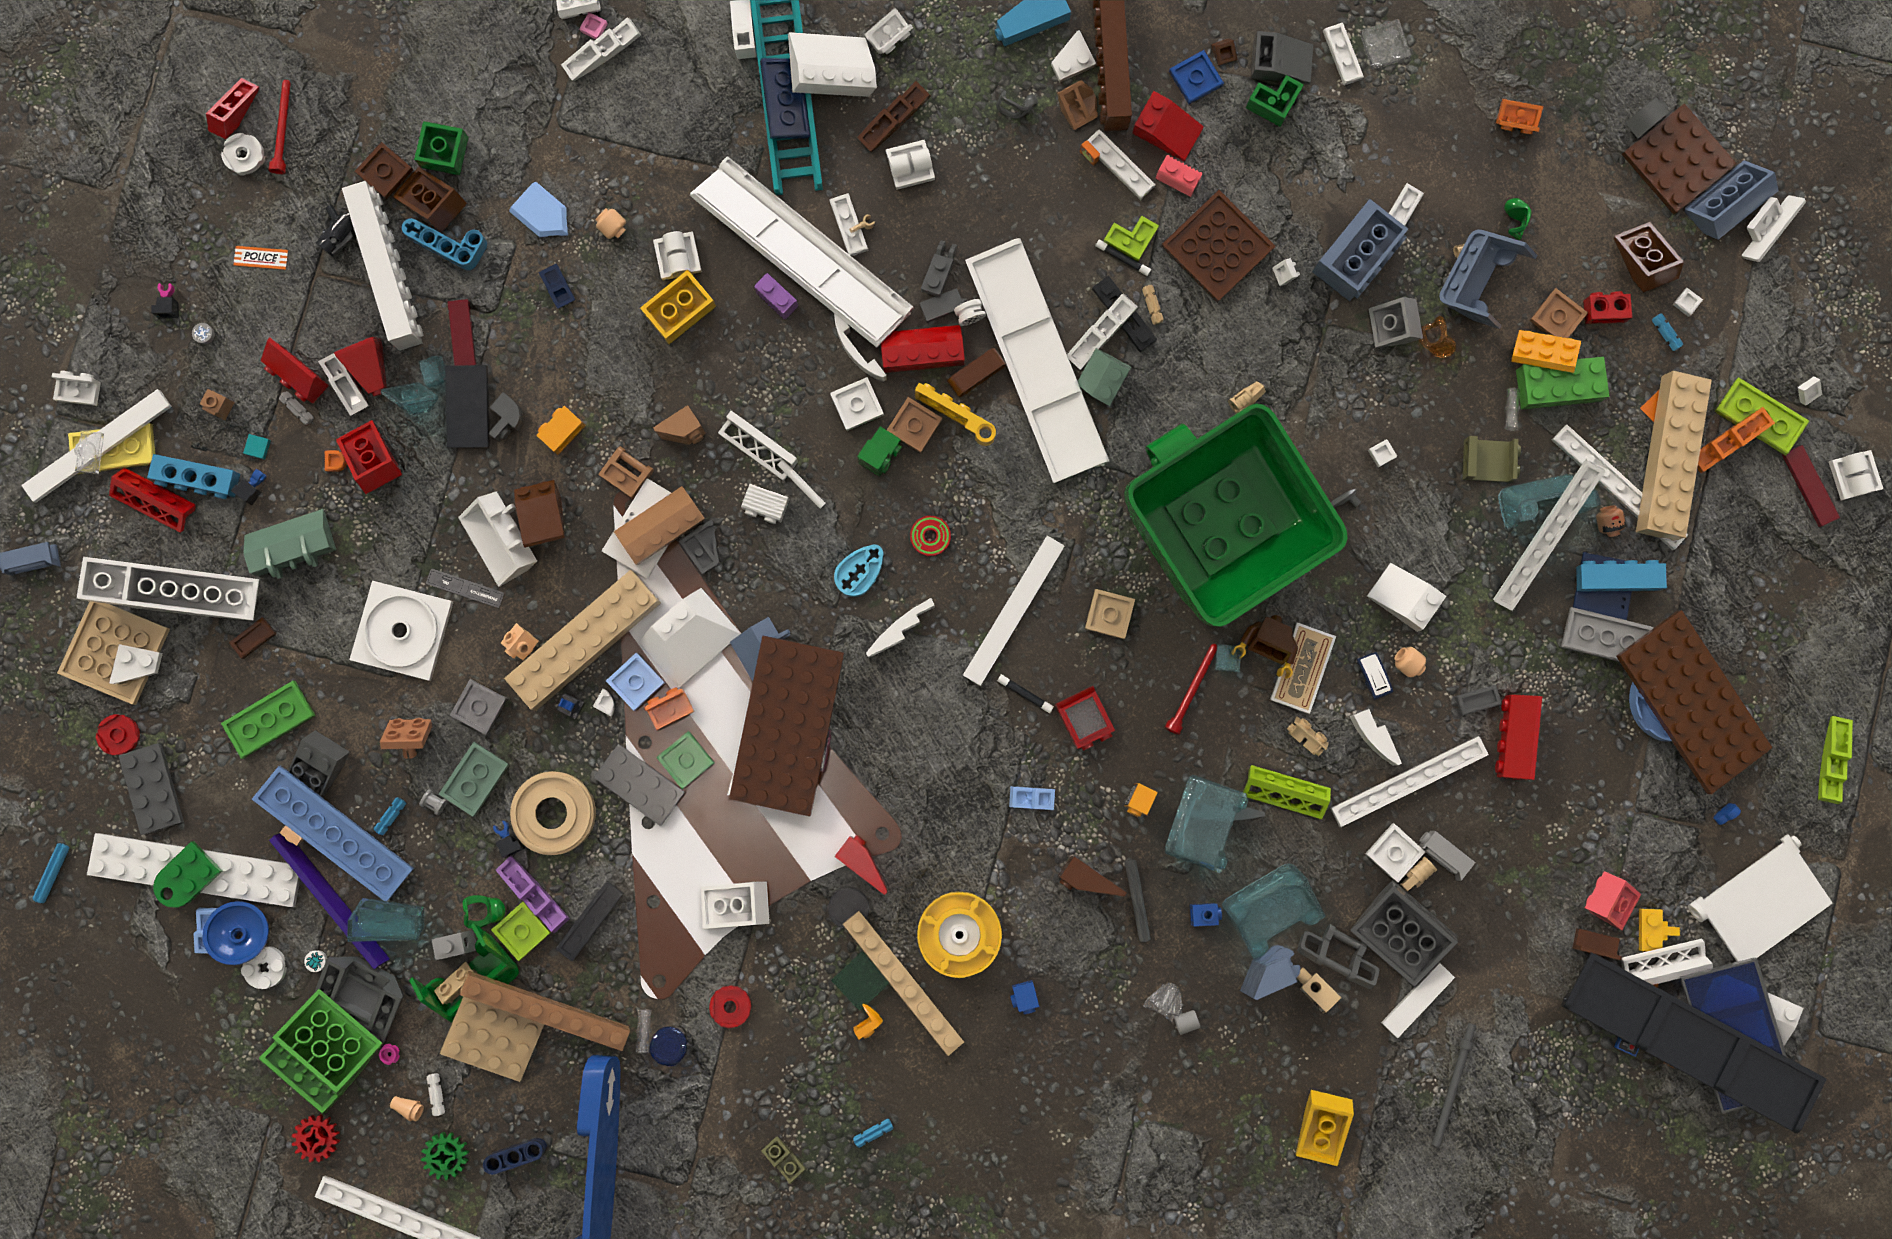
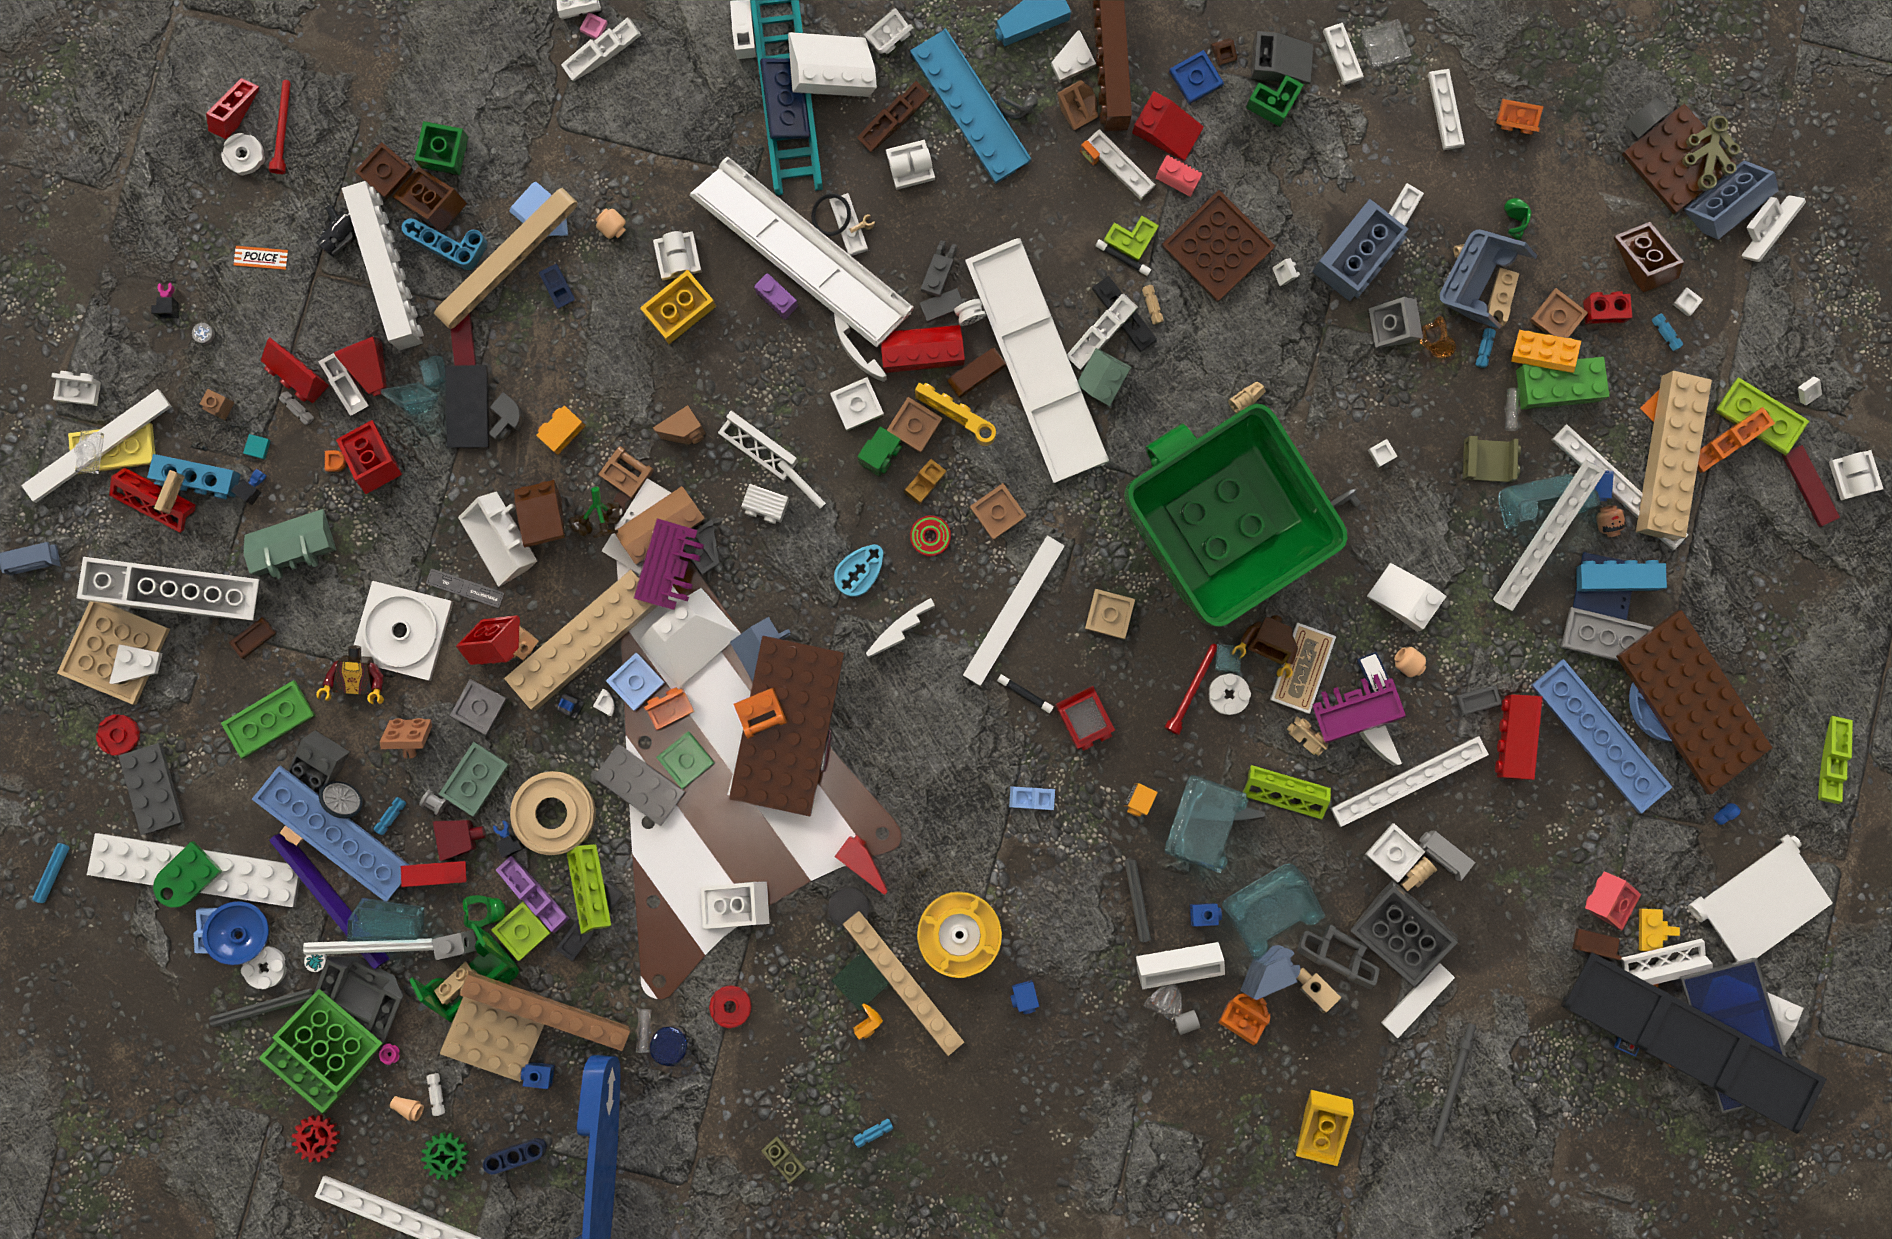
(169, 492): none -> tan tile
(260, 1008): none -> dark grey axle
(340, 799): none -> light grey wheel
(354, 676): none -> torso
(367, 946): none -> white axle
(433, 873): none -> red slope
(456, 837): none -> dark red torso
(491, 641): none -> red slope
(506, 258): none -> tan beam
(538, 1075): none -> blue brick
(590, 891): none -> lime fence
(608, 515): none -> dark brown plant
(664, 562): none -> magenta hinge
(756, 706): none -> orange plate
(831, 195): none -> black tyre
(925, 481): none -> pearl gold slope
(970, 106): none -> dark azure plate
(998, 511): none -> medium nougat plate
(1084, 878): reddish brown slope -> none
(1180, 965): none -> white brick
(1229, 706): none -> white plate
(1246, 1017): none -> orange slope
(1359, 711): none -> magenta hinge
(1446, 109): none -> white tile
(1485, 347): none -> dark azure axle
(1502, 294): none -> tan plate
(1601, 736): none -> medium blue plate
(1605, 485): none -> blue brick
(1714, 150): none -> olive plant

